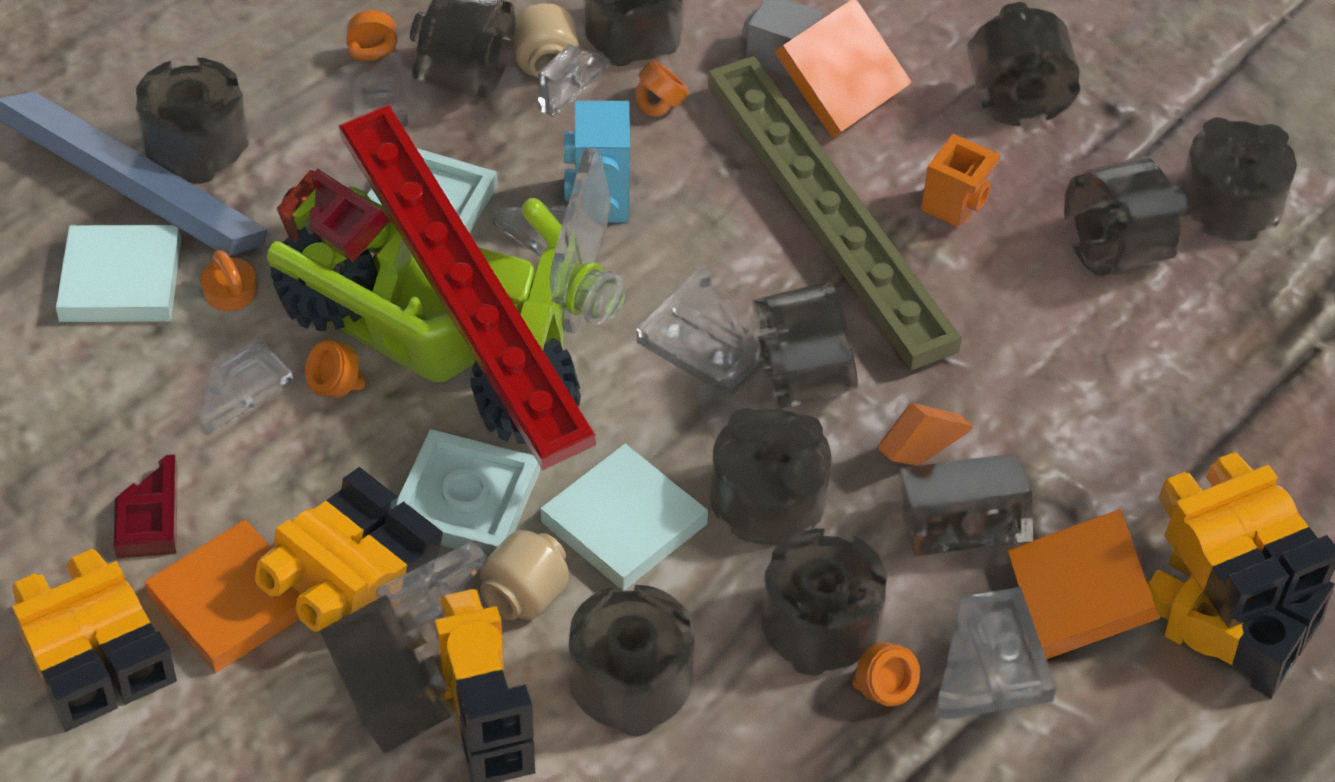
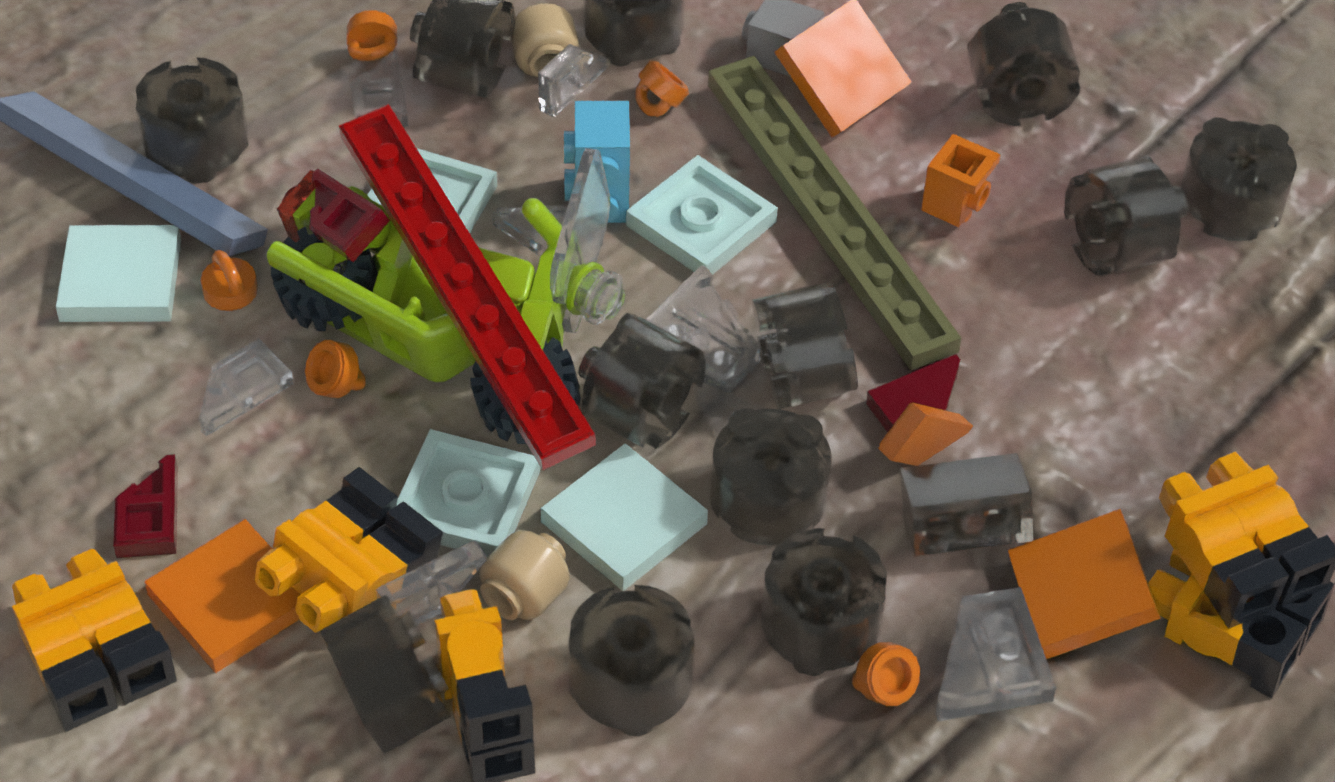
(640, 381): none -> clear smoke brick
(701, 216): none -> light aqua tile
(926, 386): none -> dark red tile

